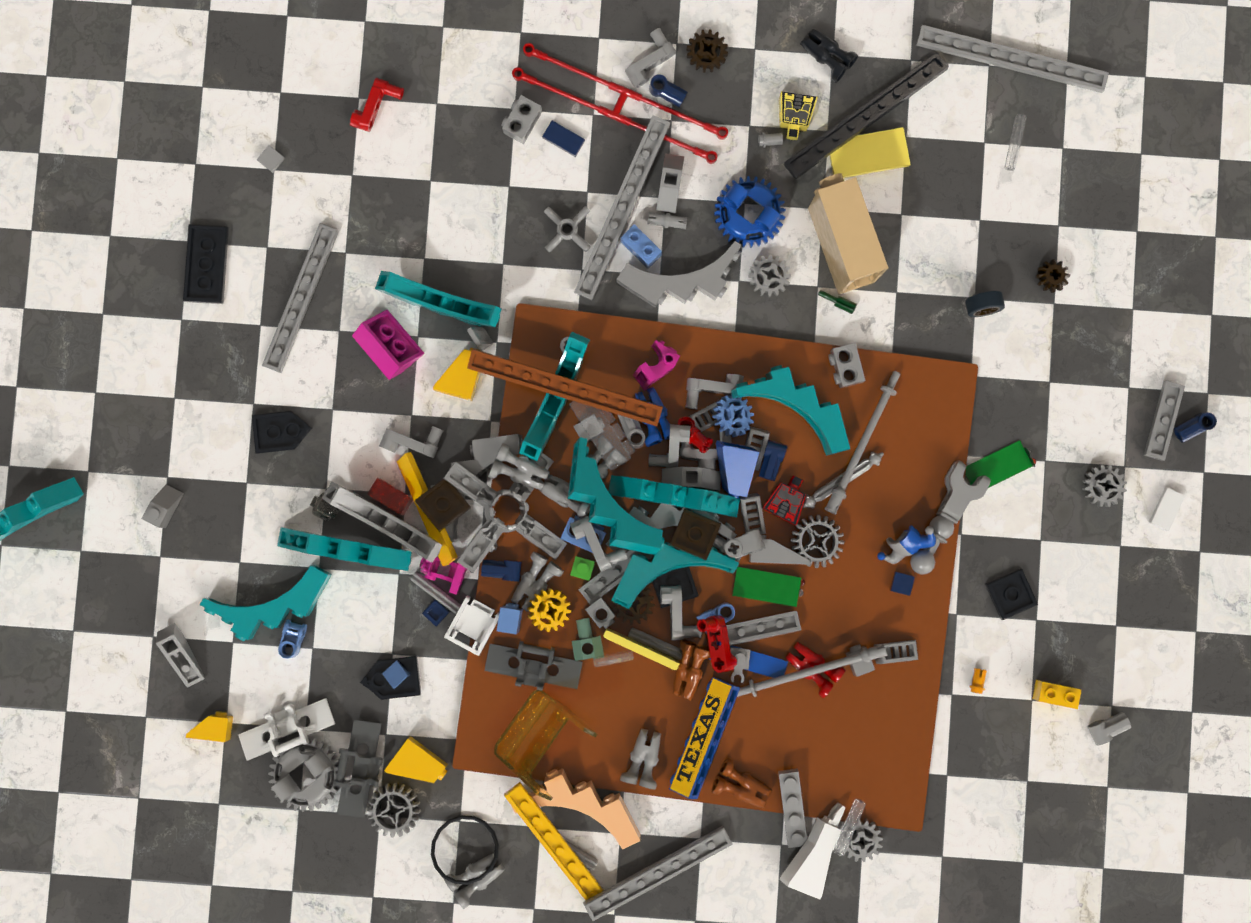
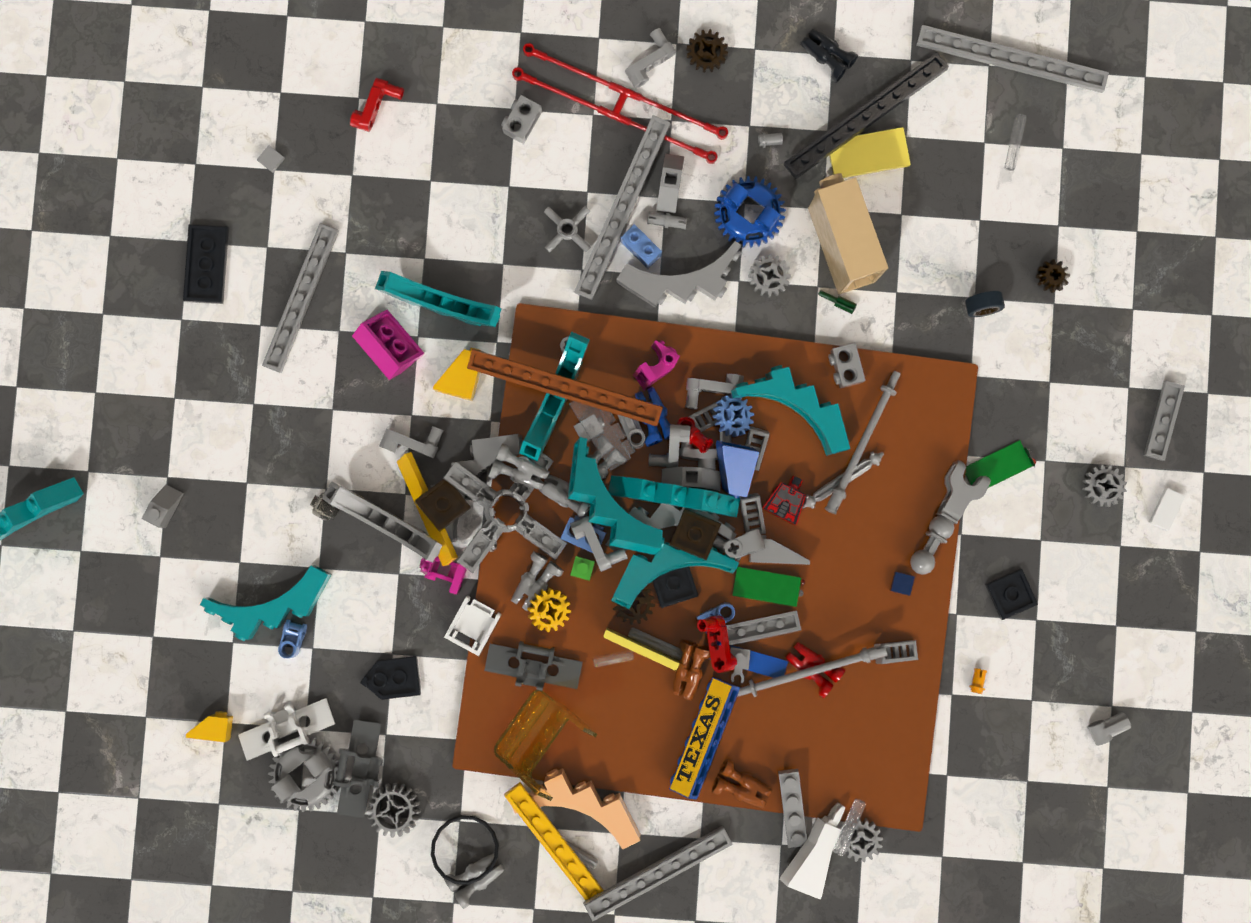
(179, 655): light grey slope -> none
(278, 431): black tile -> none
(344, 549): teal arch -> none
(390, 496): clear red brick -> none
(395, 674): medium blue slope -> none
(417, 763): yellow slope -> none
(436, 592): light grey axle -> none
(436, 612): dark blue tile -> none
(480, 337): light grey slope -> none
(498, 569): dark blue piece -> none
(509, 618): medium blue brick -> none
(563, 138): dark blue tile -> none
(585, 636): sand green piece -> none
(601, 604): light grey brick -> none
(608, 579): light grey plate -> none
(644, 753): light grey piece -> none
(669, 92): dark blue piece -> none
(673, 596): light grey beam -> none
(773, 456): dark blue piece -> none
(795, 112): torso -> none
(831, 532): light grey gear -> none
(859, 668): light grey brick -> none
(908, 544): piece -> none
(1056, 694): yellow brick -> none
(1194, 426): dark blue piece -> none

